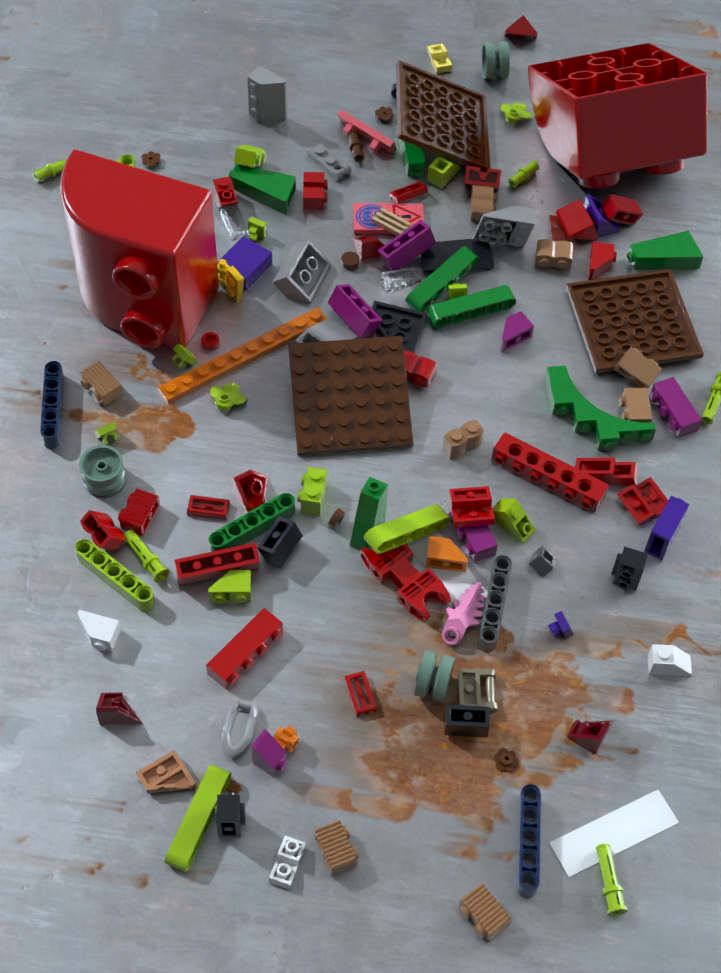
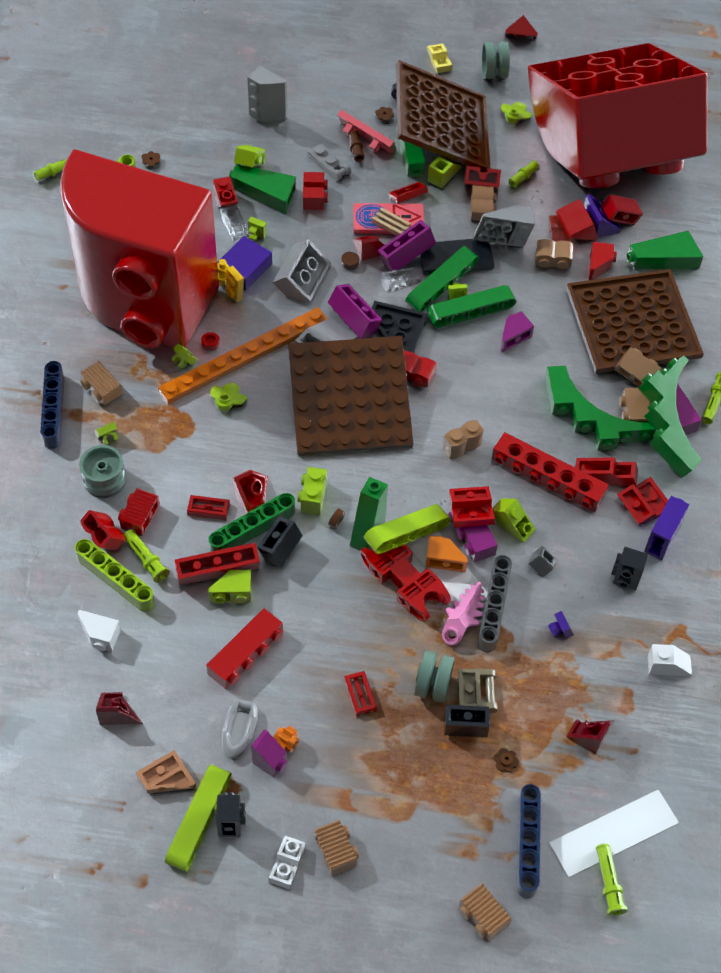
(670, 438): none -> arch

